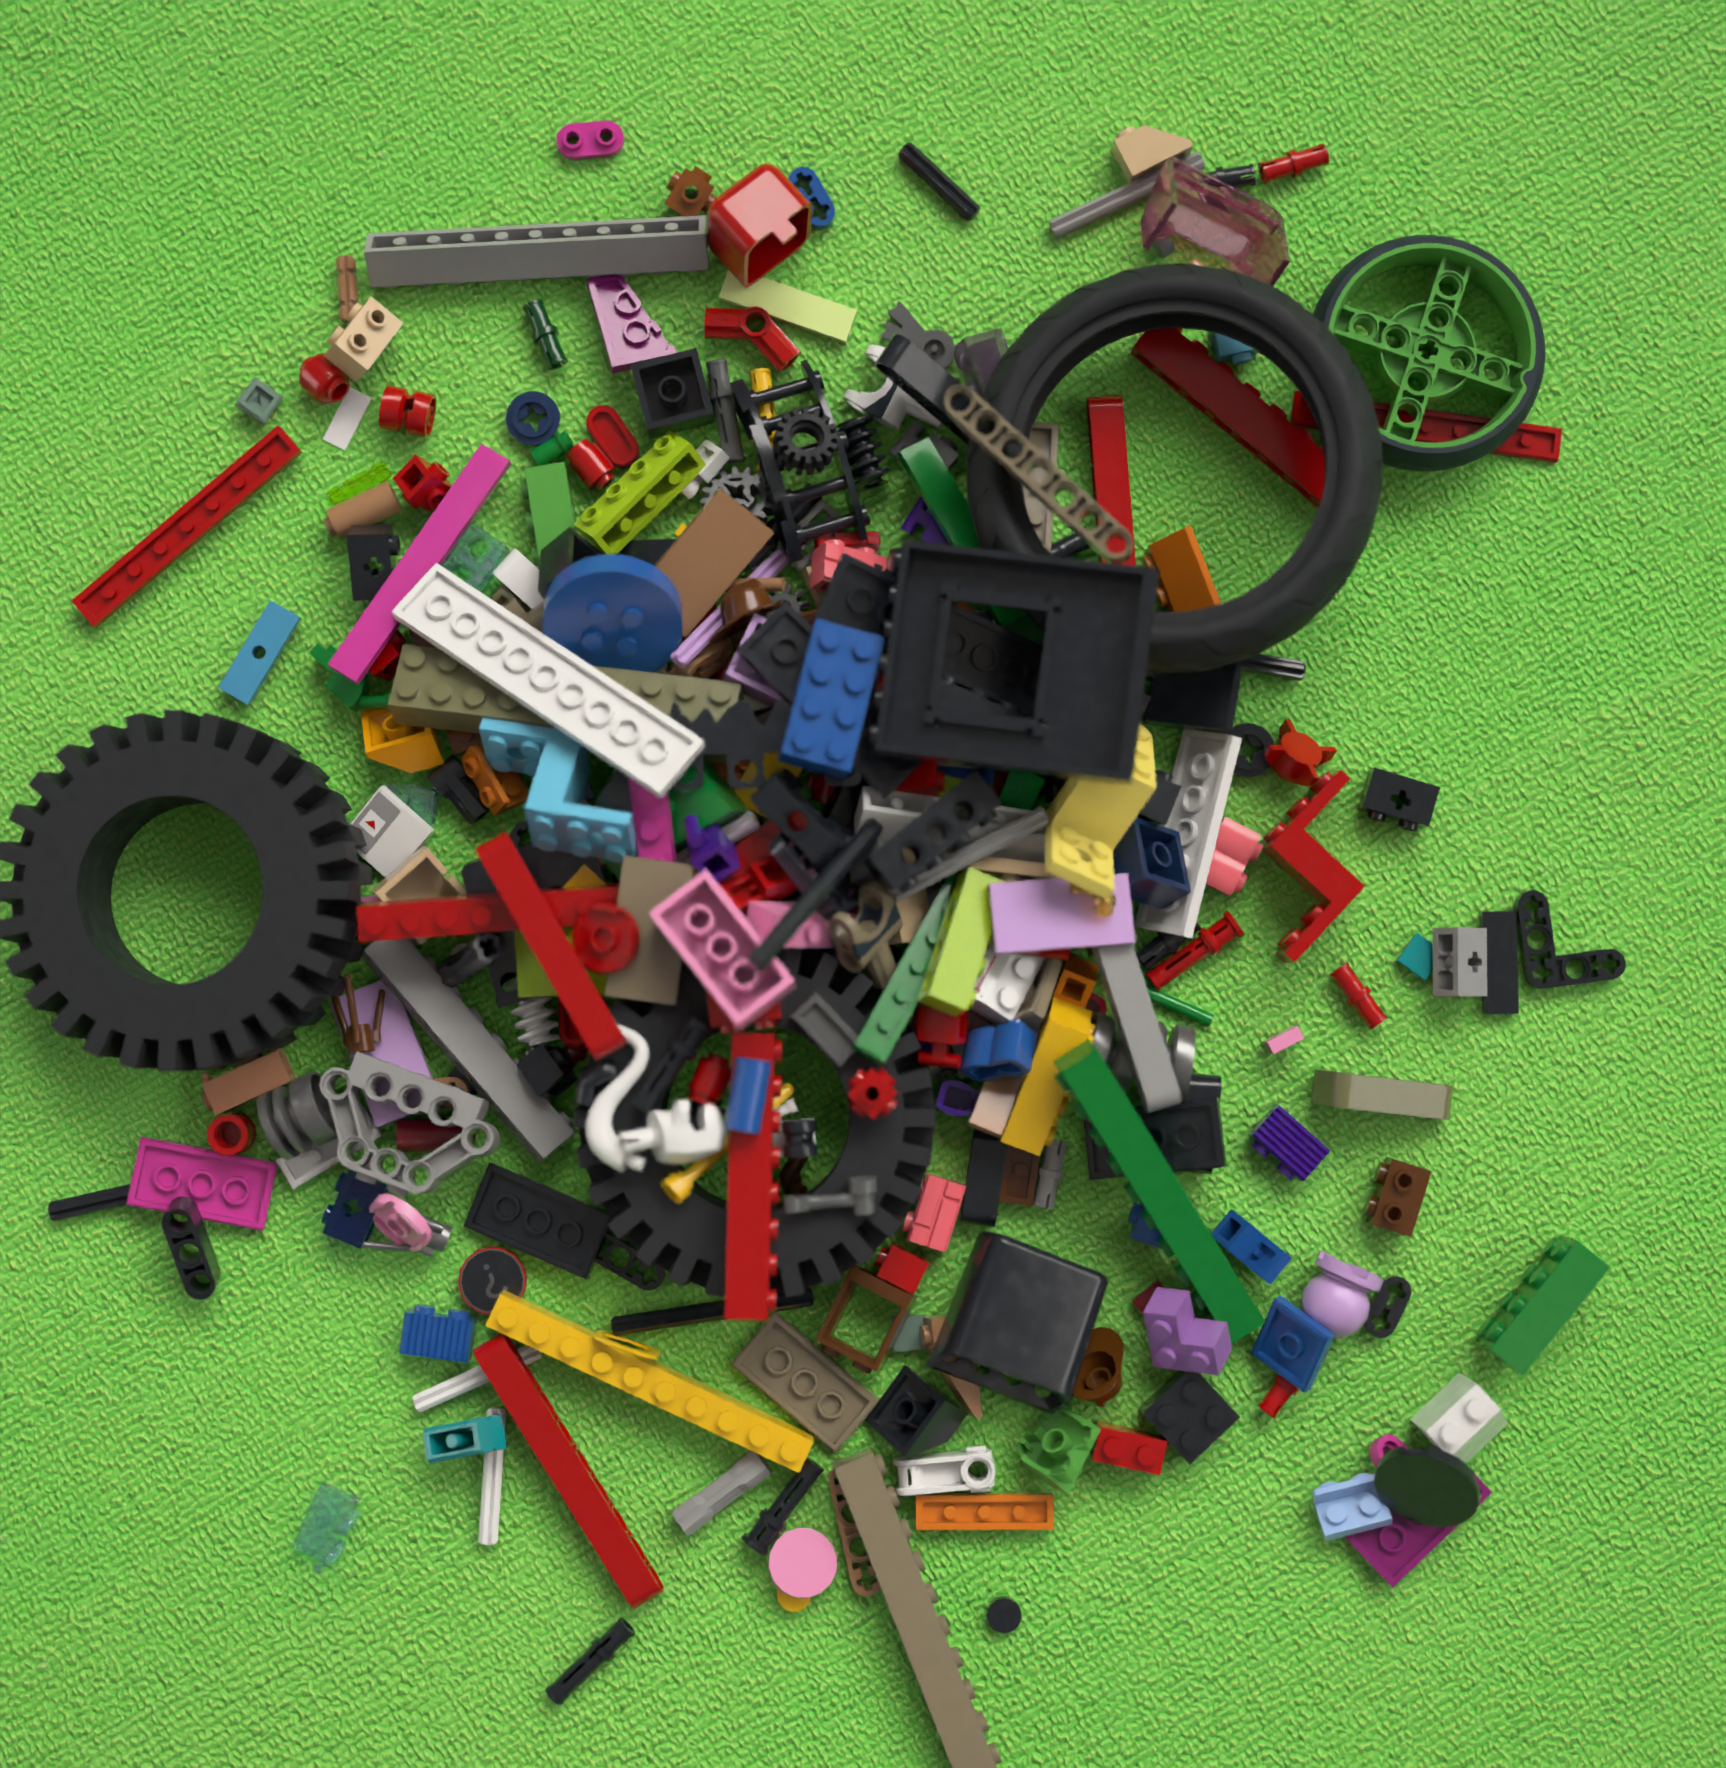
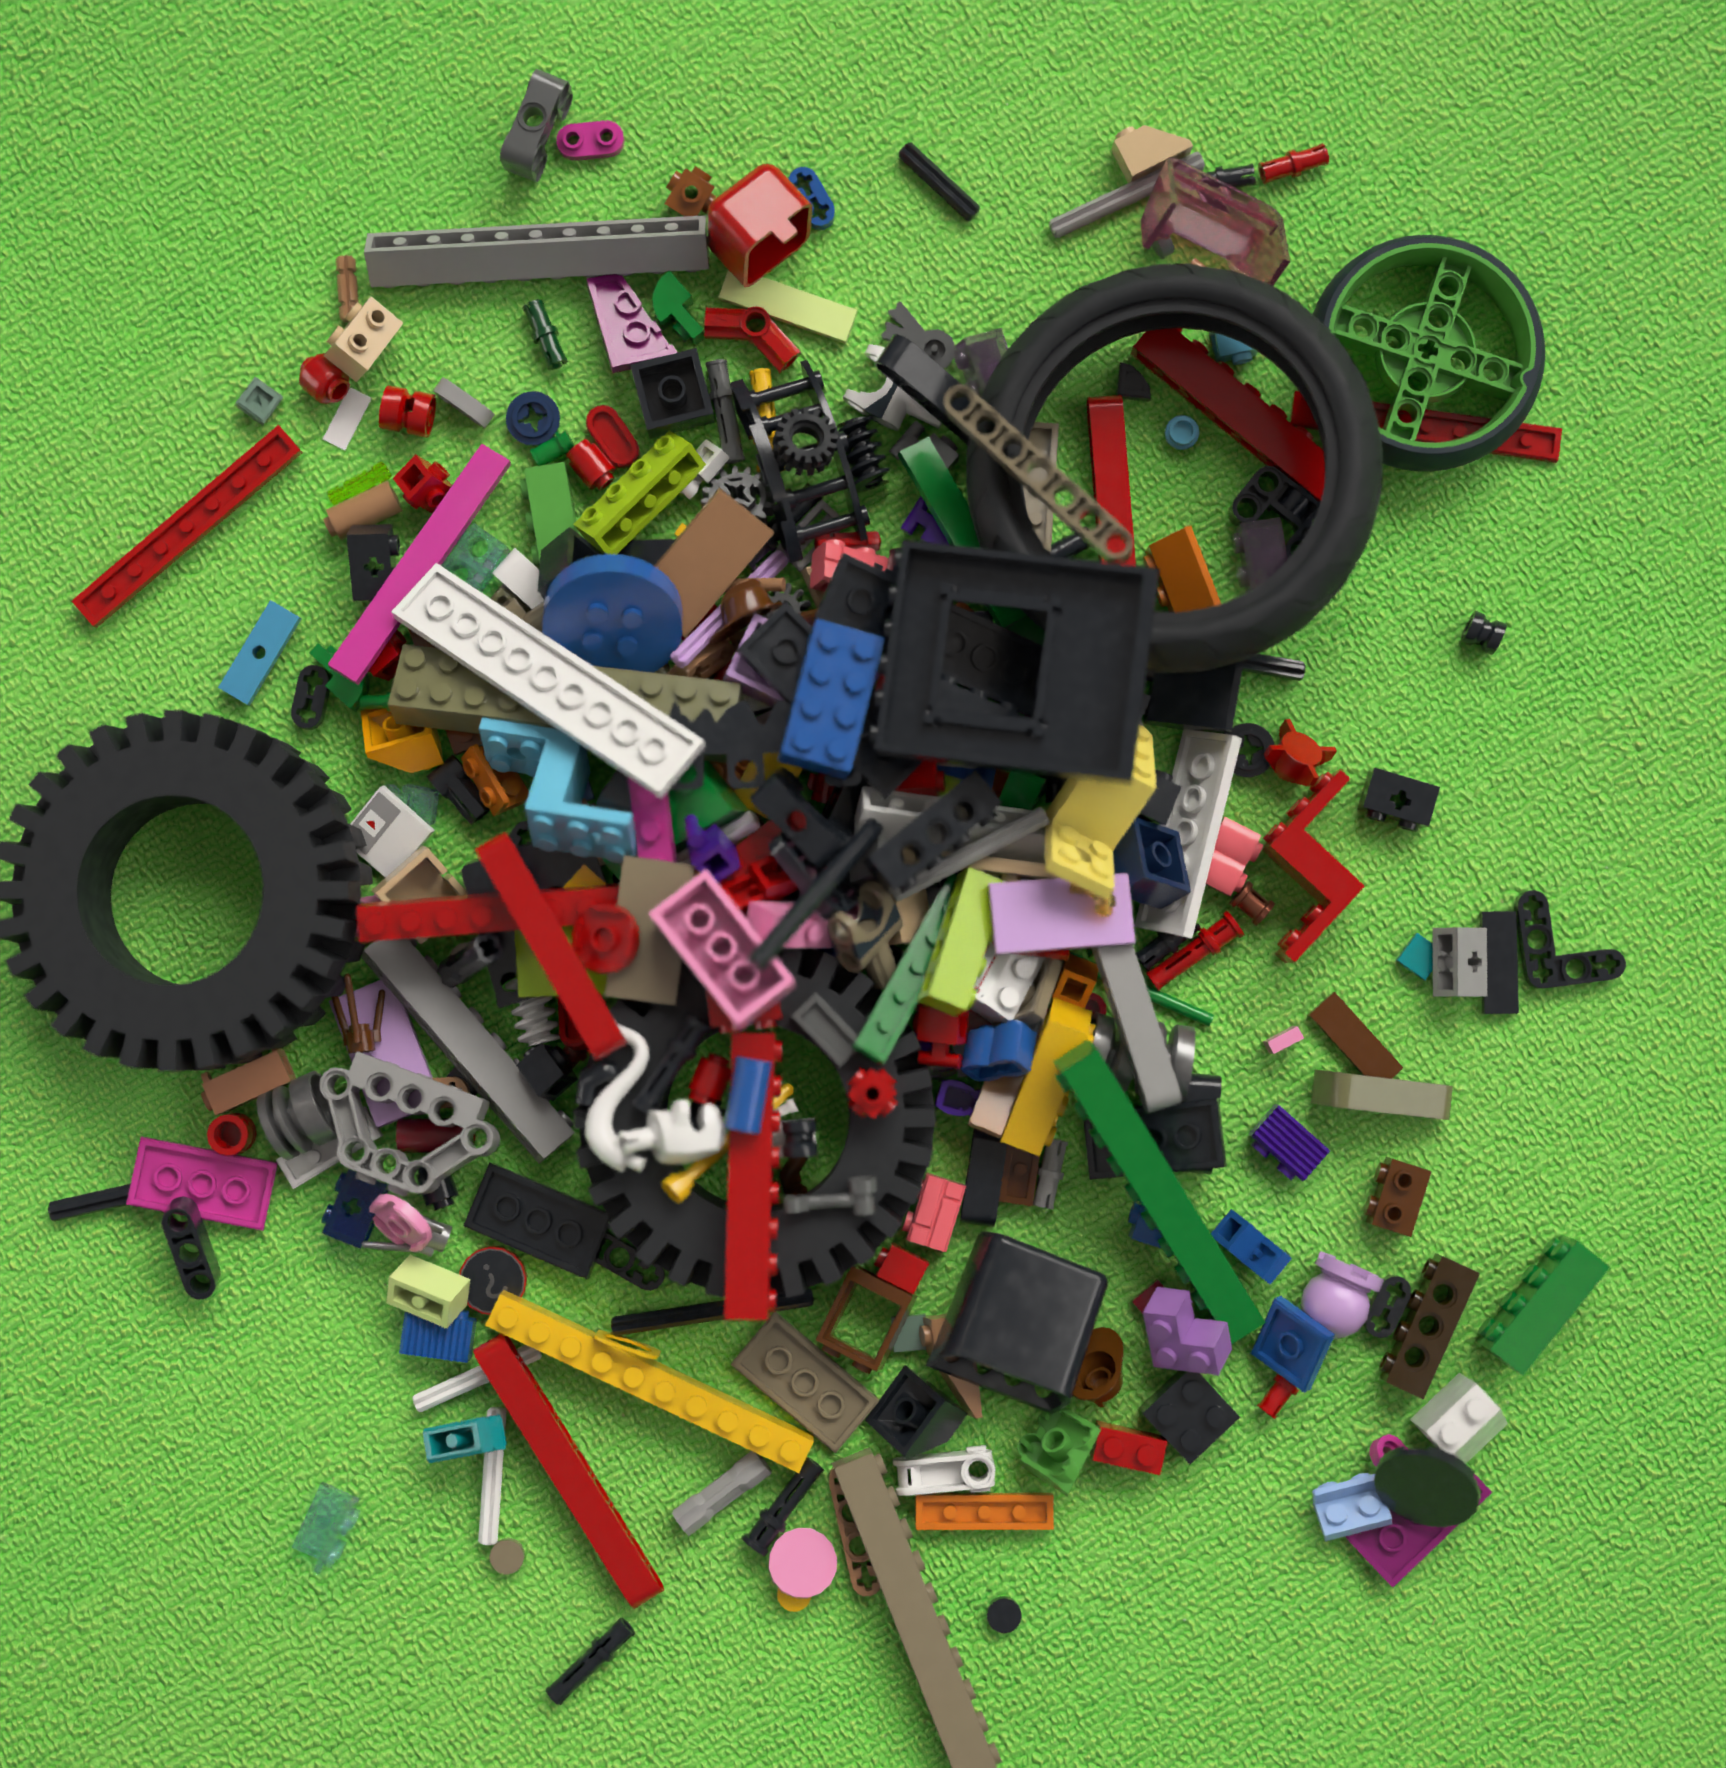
(302, 697): none -> black beam
(428, 1291): none -> yellowish green brick
(443, 1195): none -> black brick
(463, 402): none -> light grey beam
(507, 1556): none -> dark tan piece
(524, 145): none -> dark grey beam
(671, 305): none -> green brick
(1132, 384): none -> black tile
(1181, 432): none -> medium azure plate
(1252, 903): none -> copper bush
(1260, 550): none -> brick
(1287, 500): none -> black beam
(1354, 1038): none -> reddish brown tile
(1358, 996): red pin -> none
(1432, 1345): none -> dark brown brick
(1483, 632): none -> black wheel

